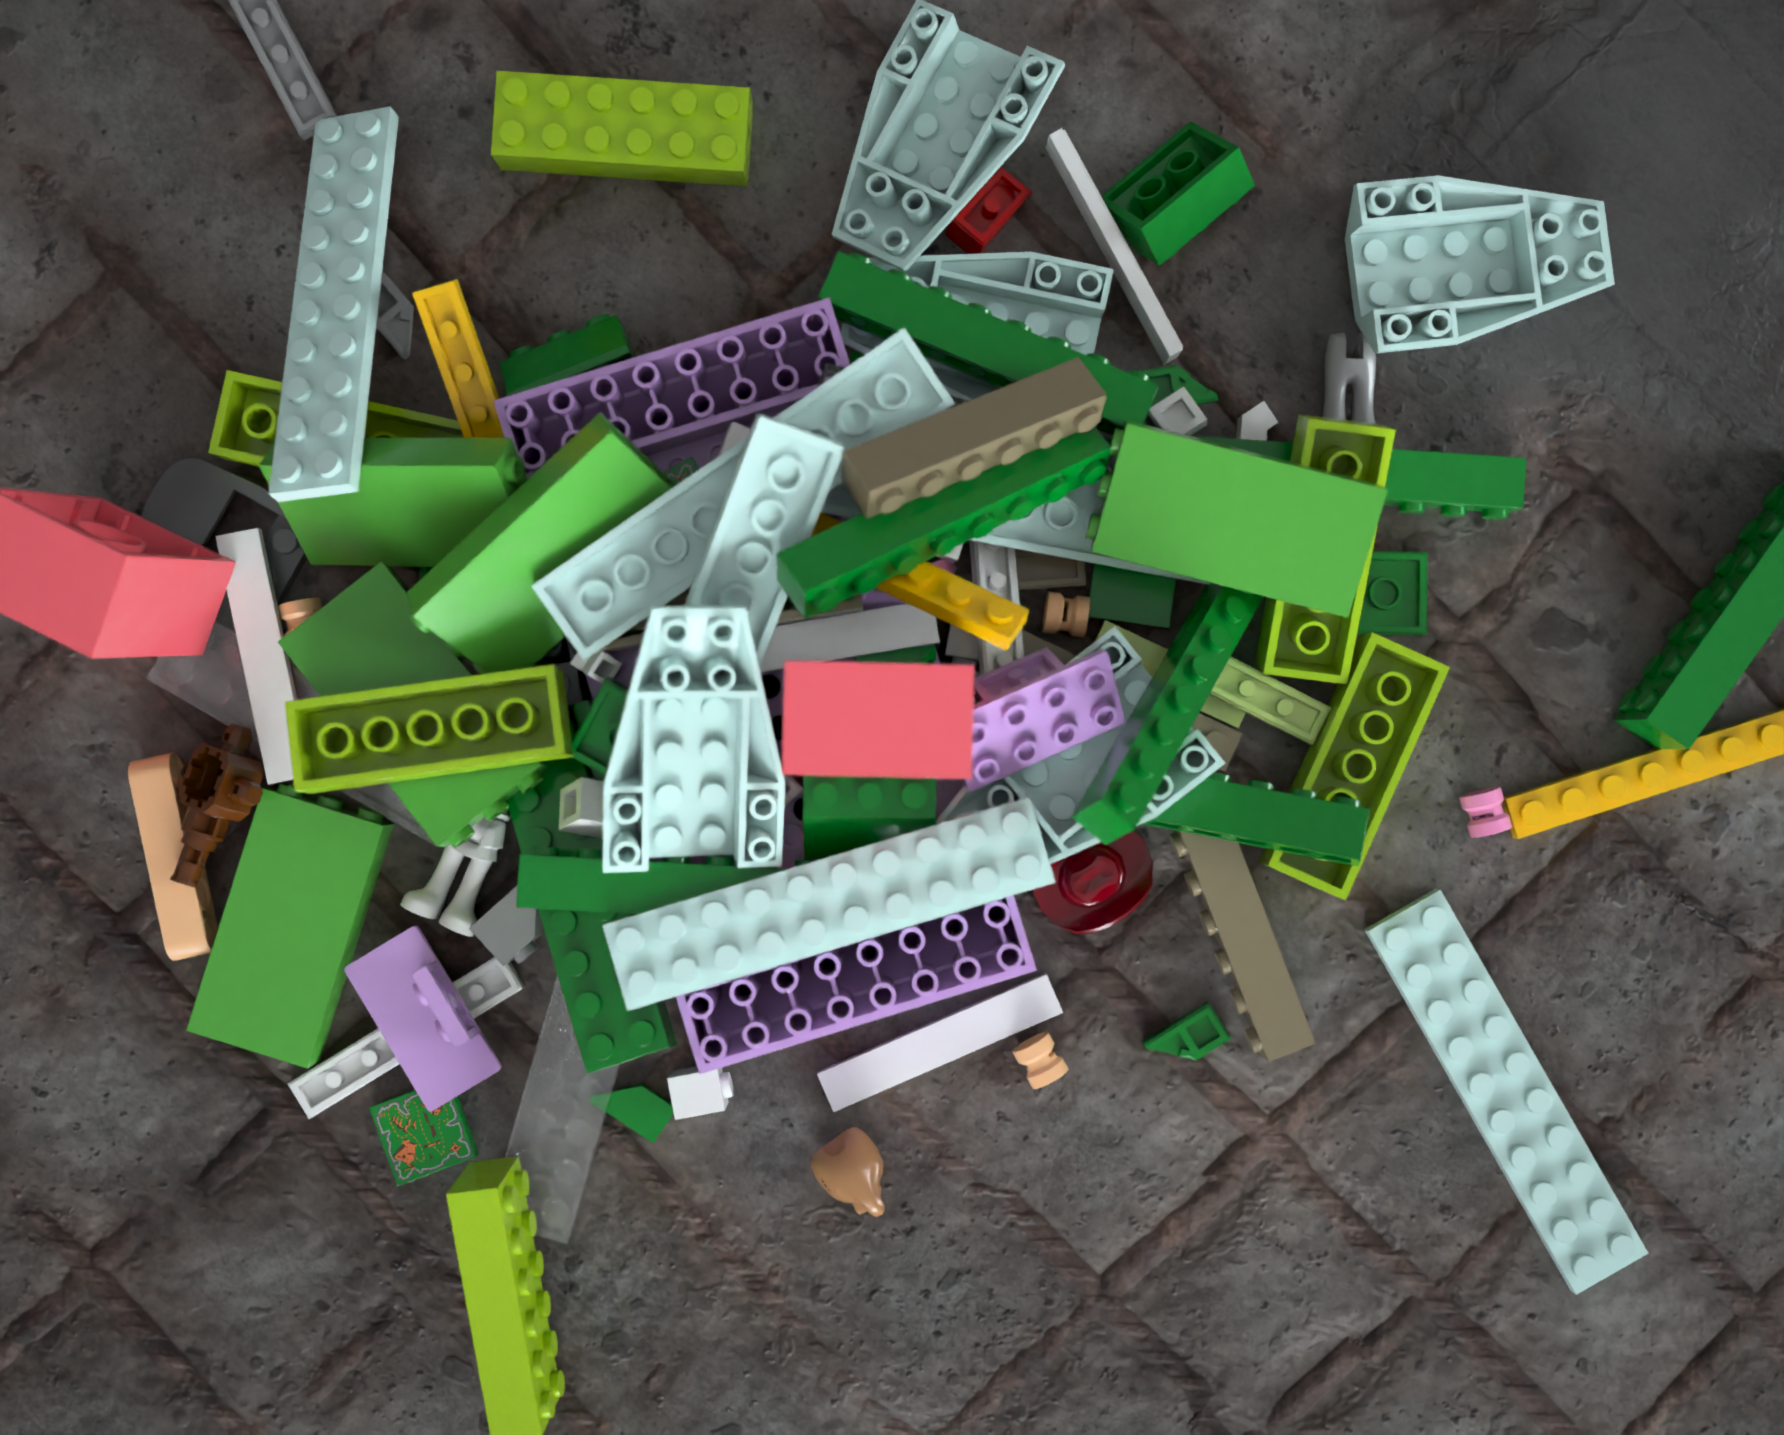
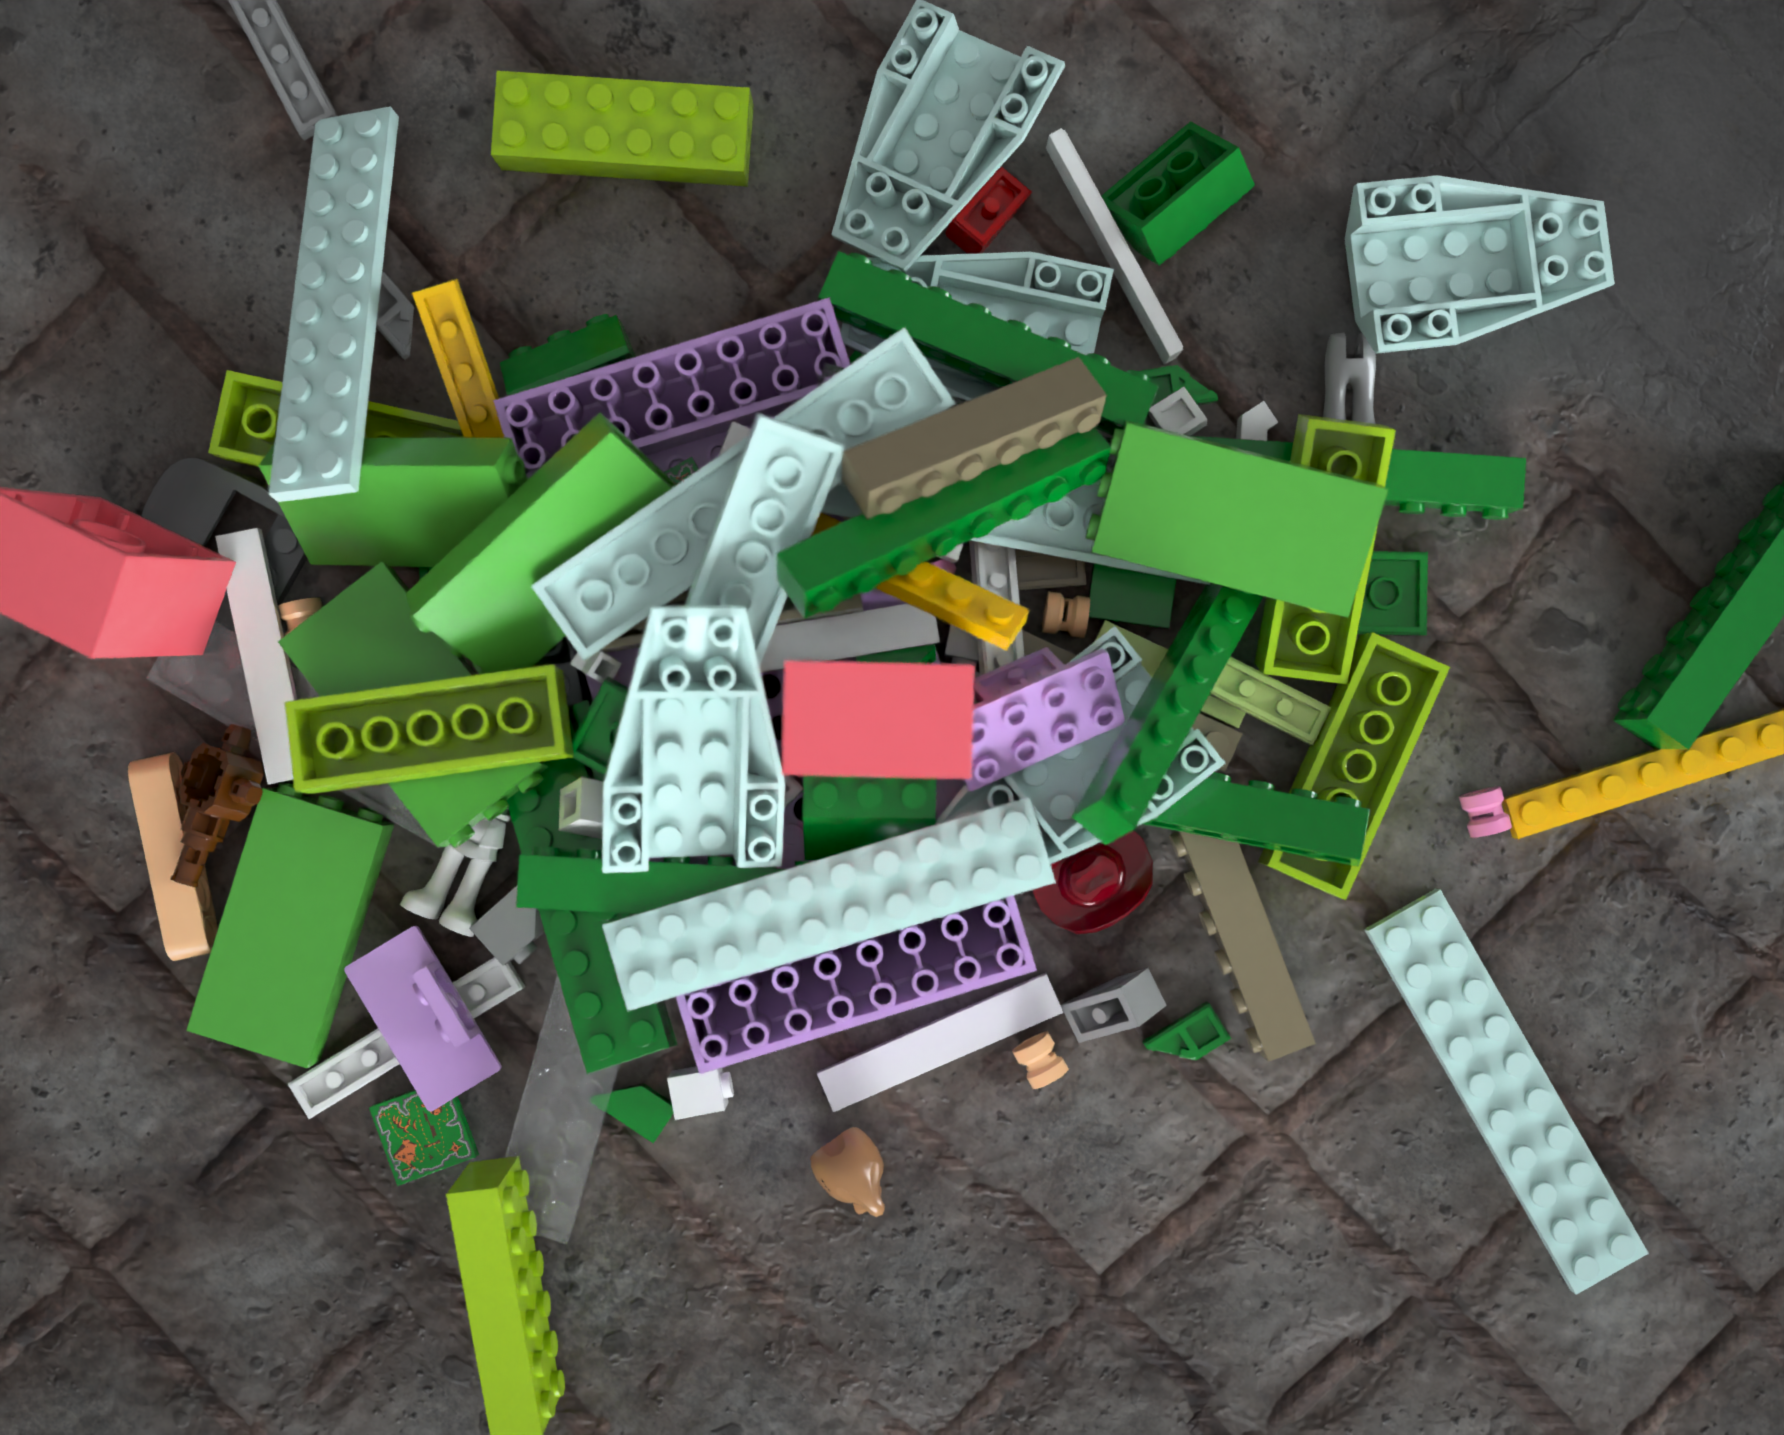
(1114, 1006): none -> light grey slope

